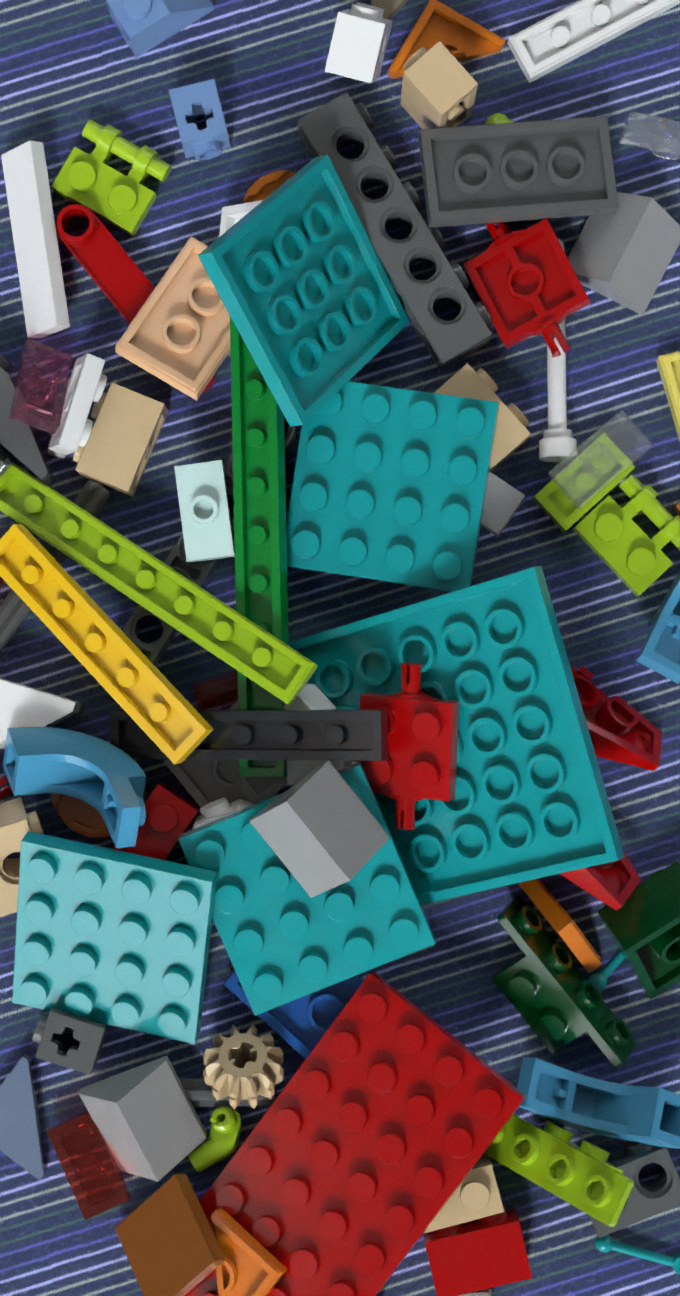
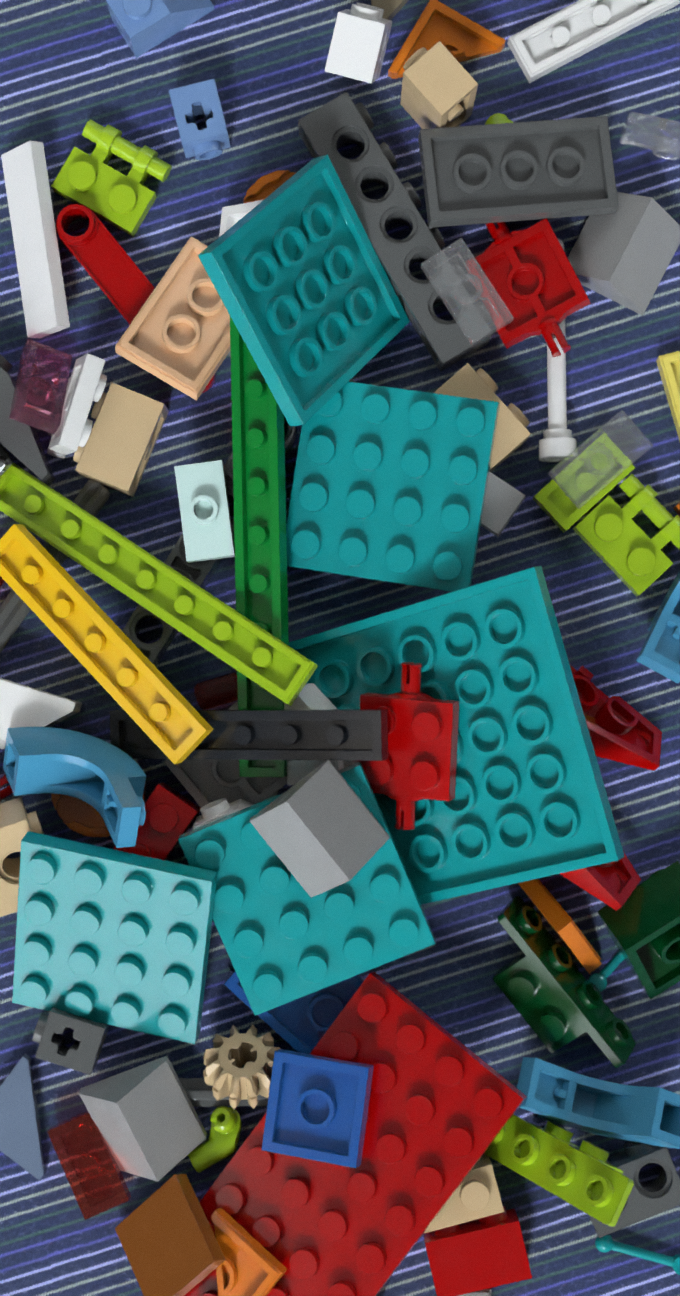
(317, 1108): none -> blue plate
(466, 292): none -> clear plate

